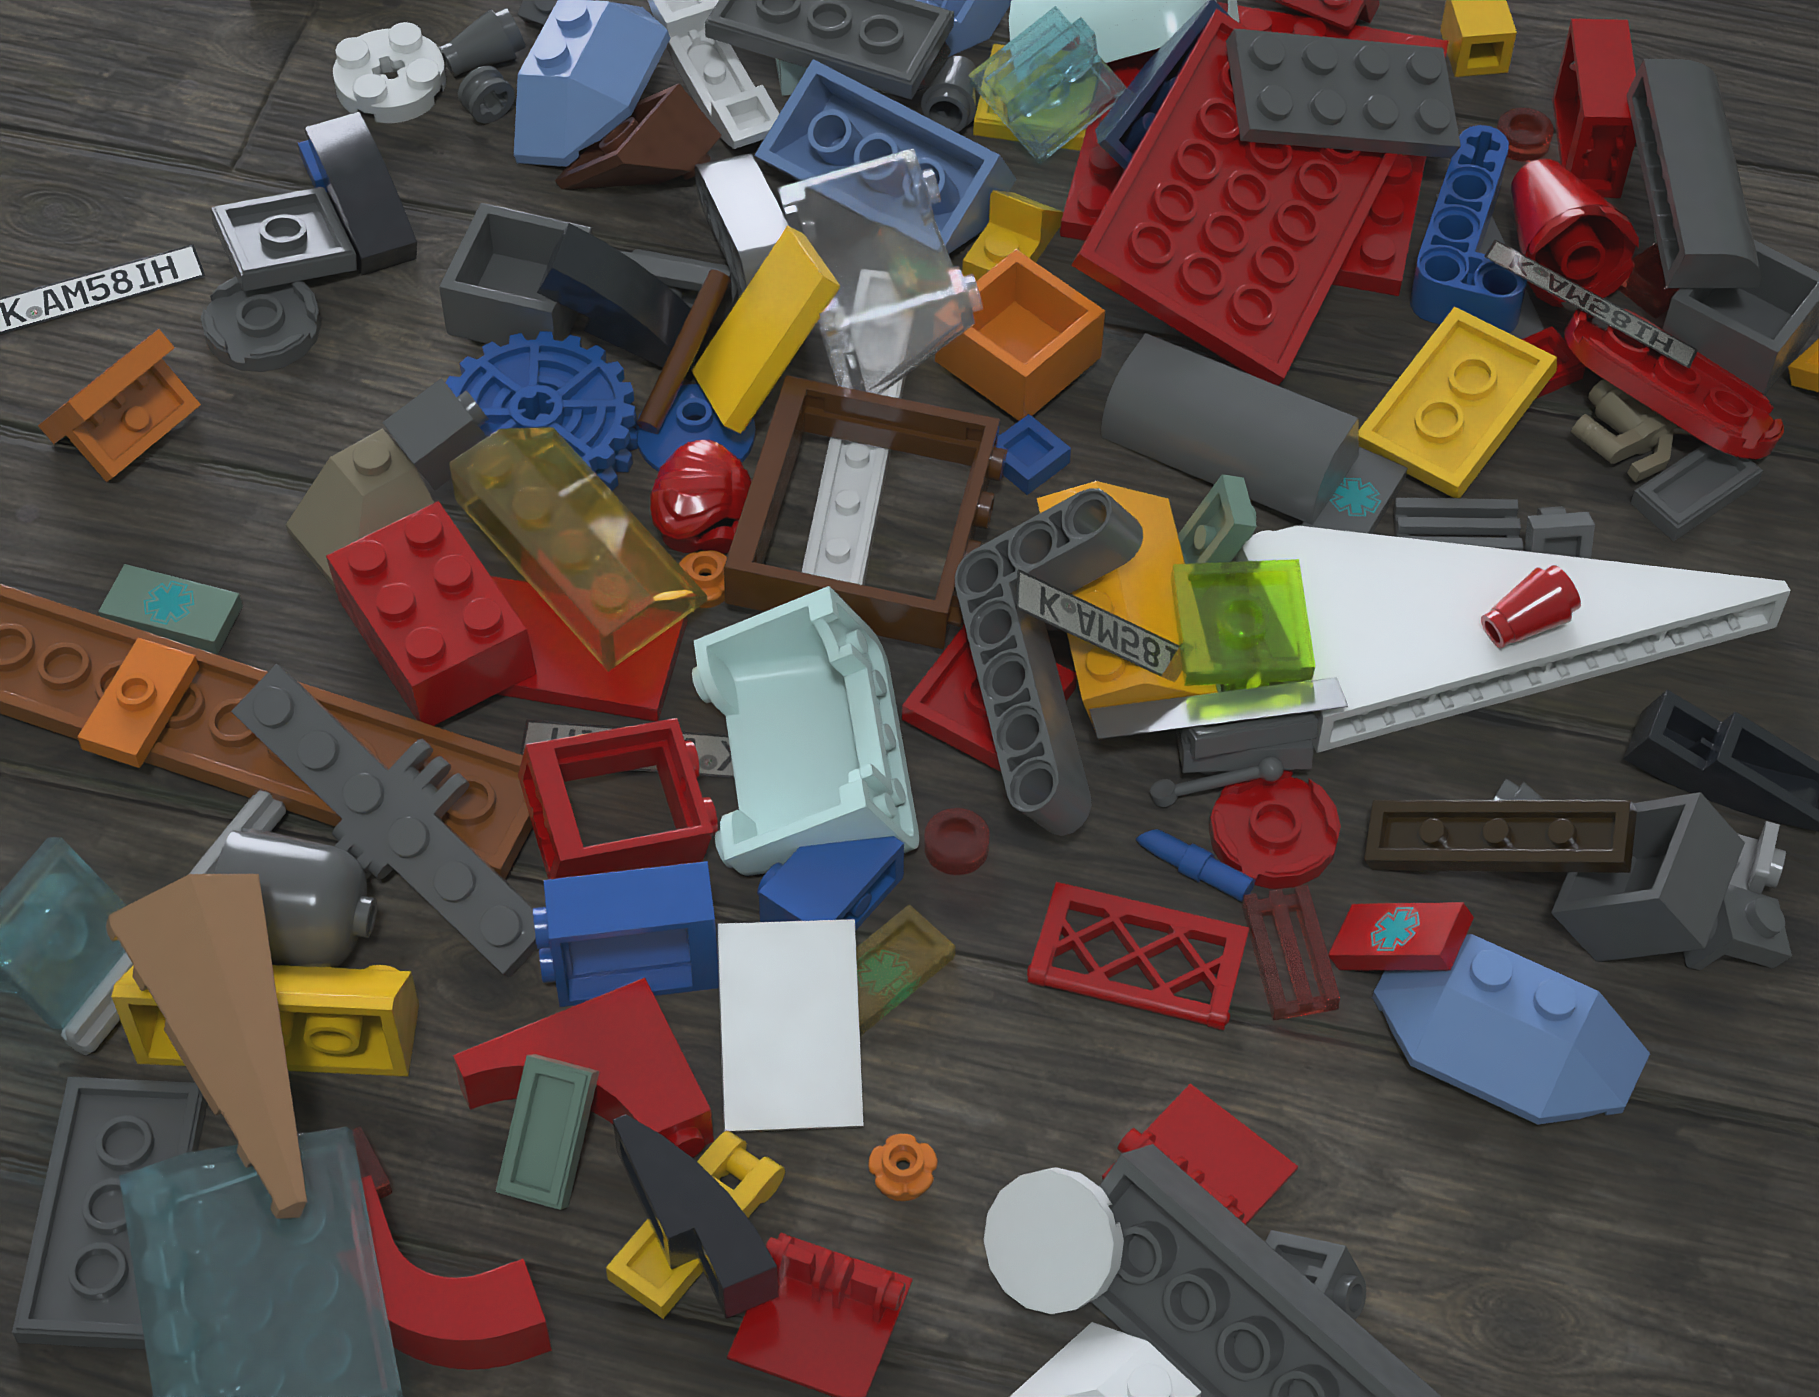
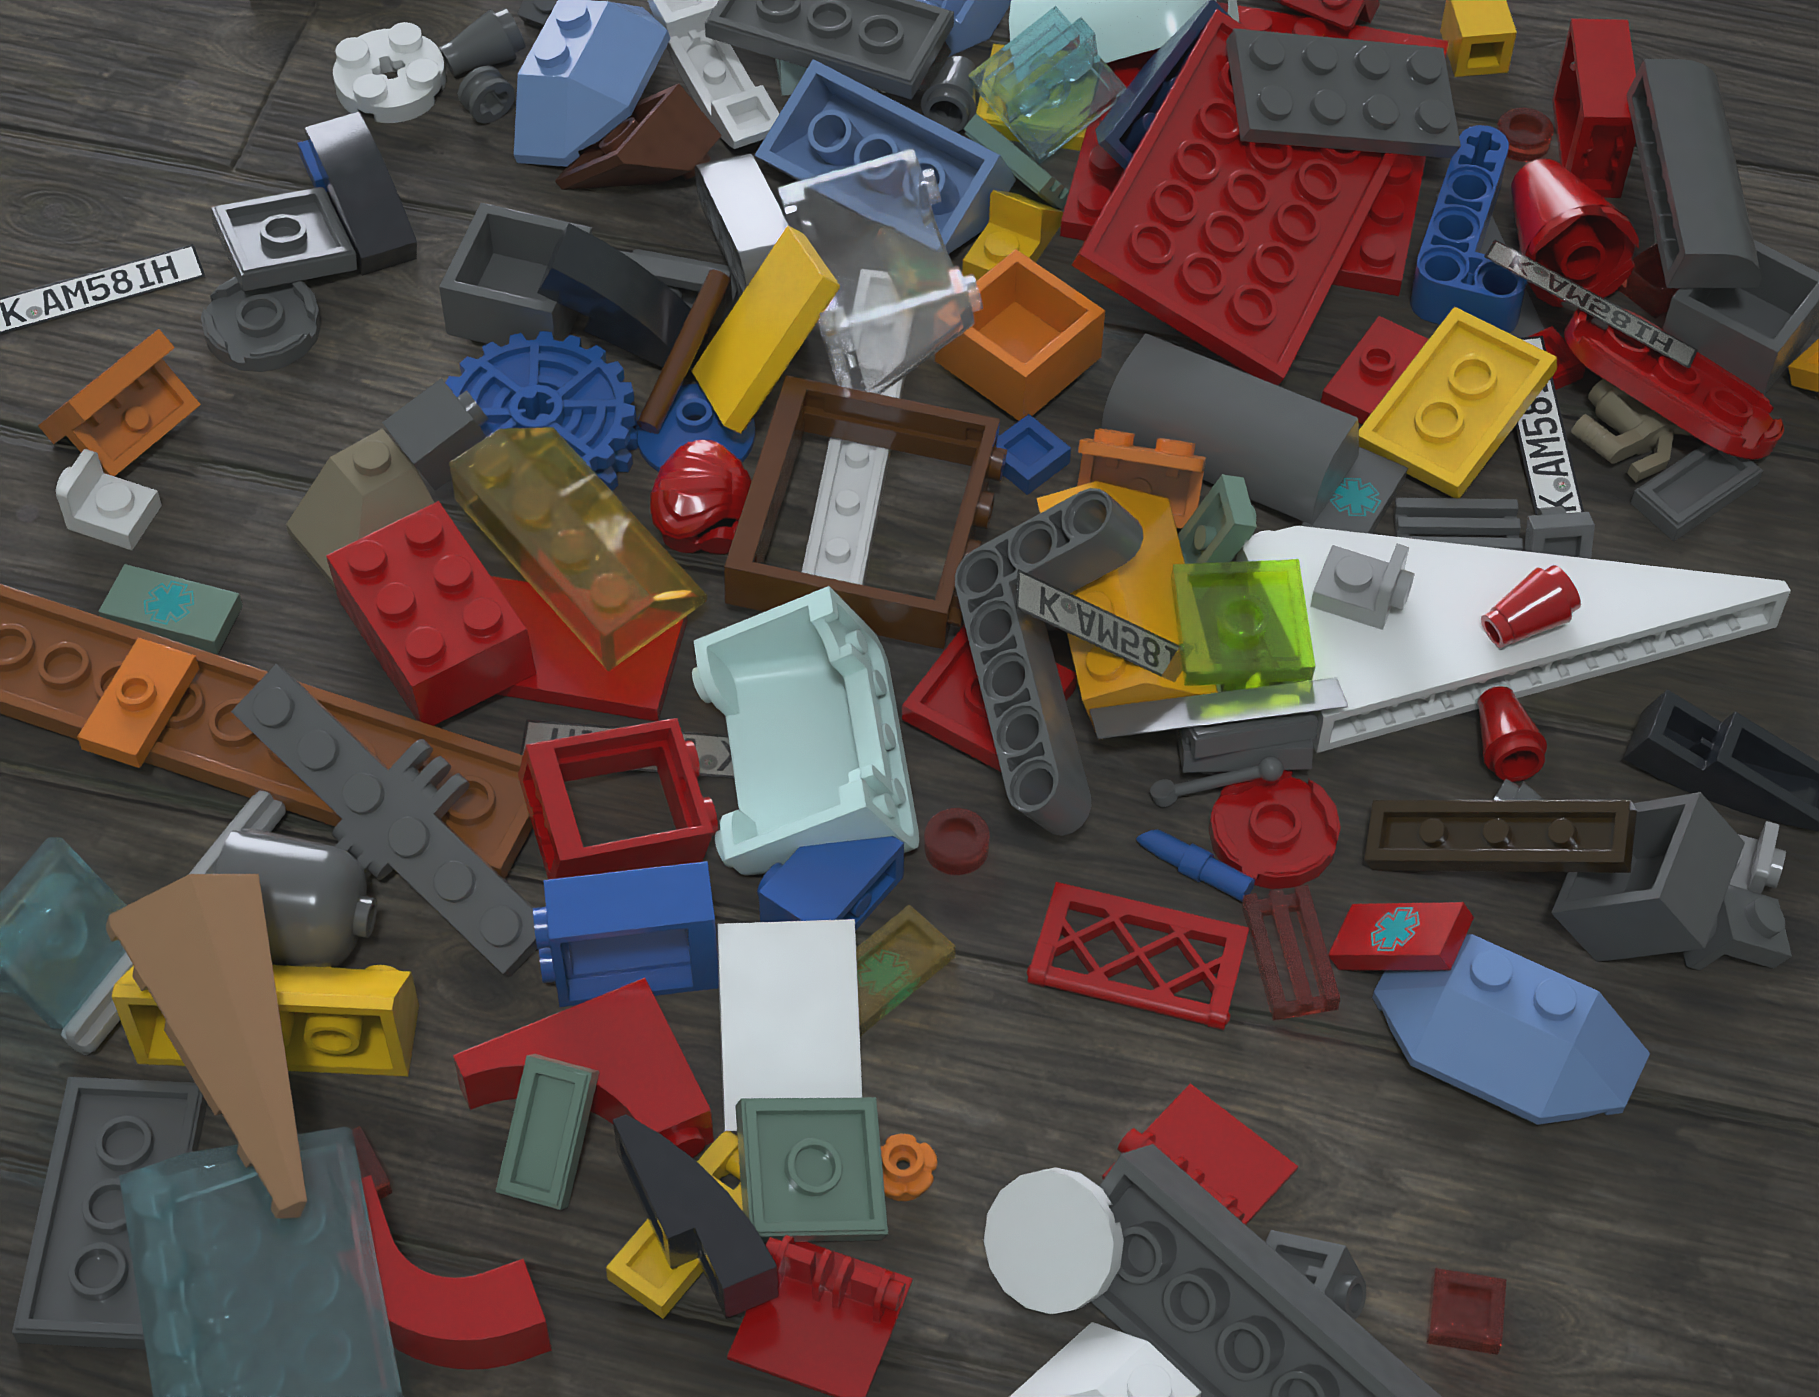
(104, 504): none -> white bracket
(707, 562): orange plate -> none
(812, 1168): none -> sand green tile
(1018, 162): none -> sand green tile
(1165, 471): none -> orange bracket
(1362, 585): none -> light grey bracket
(1372, 368): none -> red plate
(1466, 1311): none -> clear red tile
(1509, 736): none -> red cone
(1547, 450): none -> sticker

